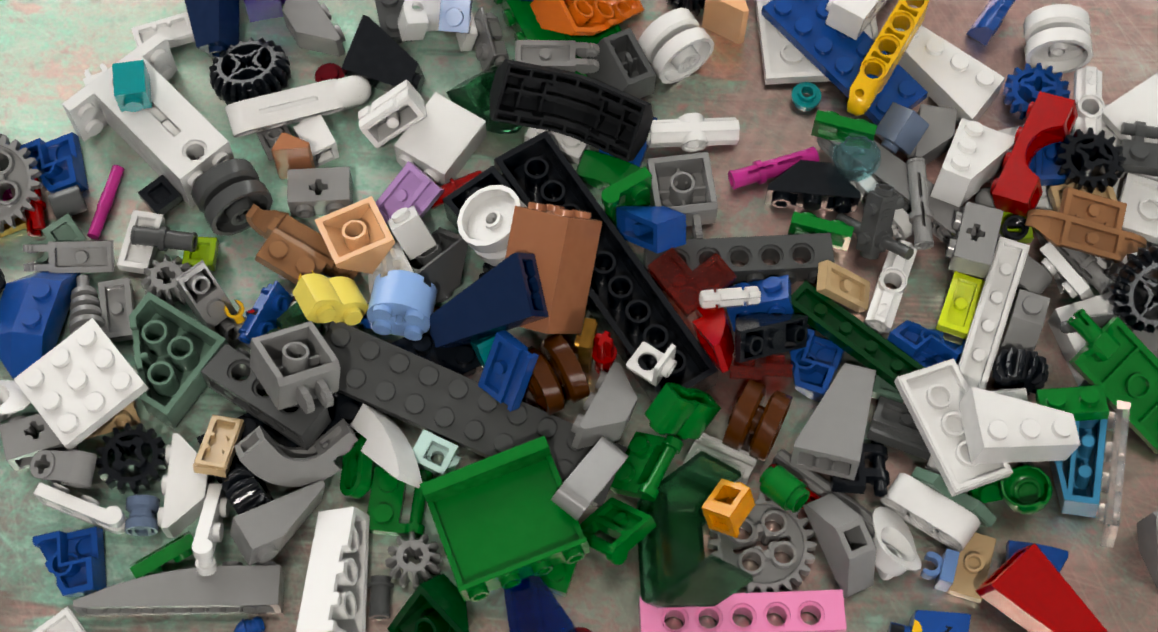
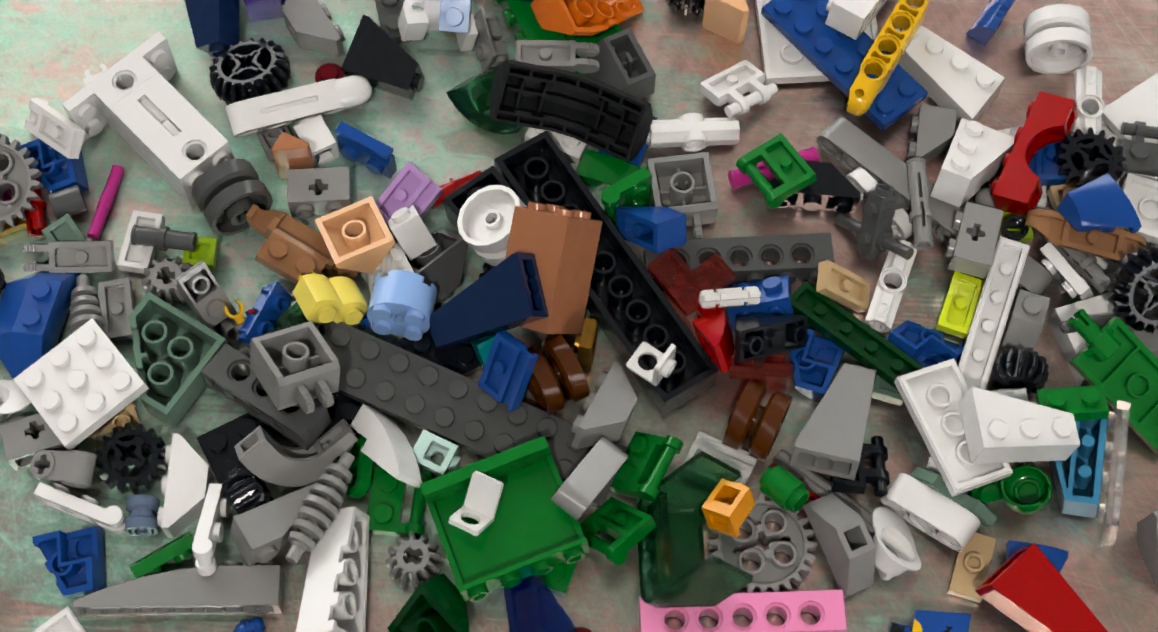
(54, 129): none -> white plate
(132, 86): teal brick -> none
(160, 196): black plate -> none
(174, 28): white plate -> none
(218, 446): tan plate -> none
(320, 507): none -> light grey piece
(366, 150): none -> blue plate
(380, 596): dark grey pin -> none
(392, 114): white brick -> none
(441, 140): white brick -> none
(479, 504): none -> white bracket
(603, 351): red axle -> none
(676, 45): white wheel -> none
(681, 411): green brick -> none
(733, 83): none -> white plate
(783, 163): none -> green plate
(806, 103): teal plate -> none
(810, 224): green plate -> none
(837, 128): green plate -> none
(856, 158): clear light blue hair -> none
(895, 428): dark grey plate -> none
(901, 129): sand blue brick -> none
(945, 568): medium blue tile -> none
(1025, 86): blue gear -> none
(1099, 207): none -> blue slope

